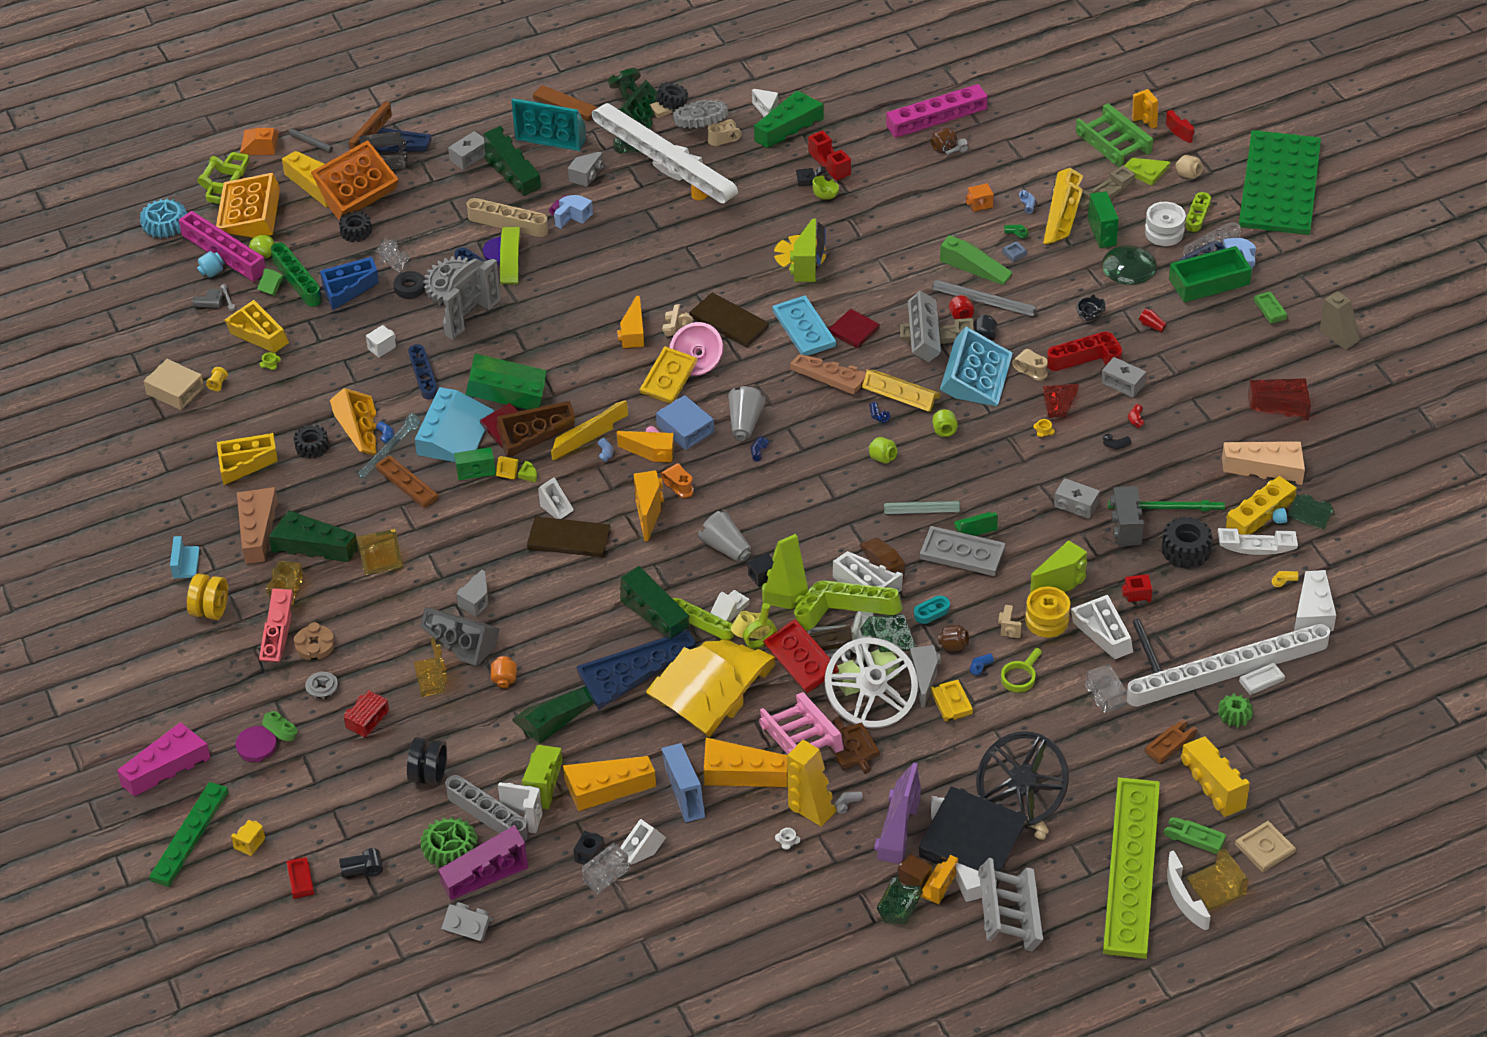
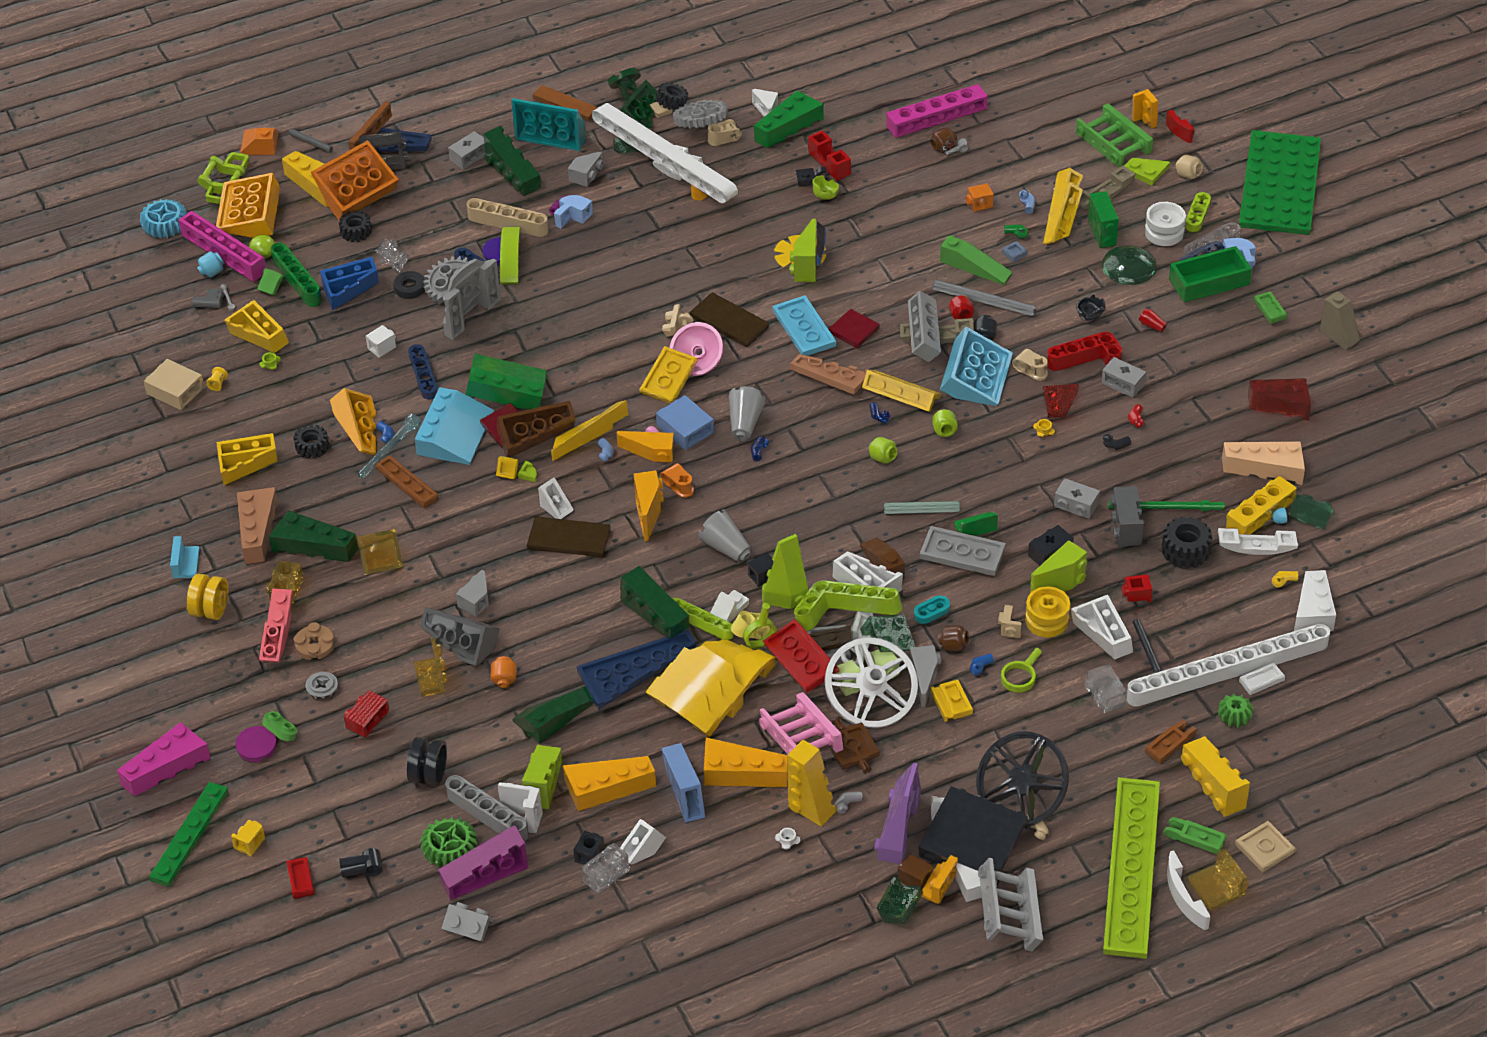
(475, 463): green panel -> none
(632, 327): light orange slope -> none
(1047, 544): none -> black brick

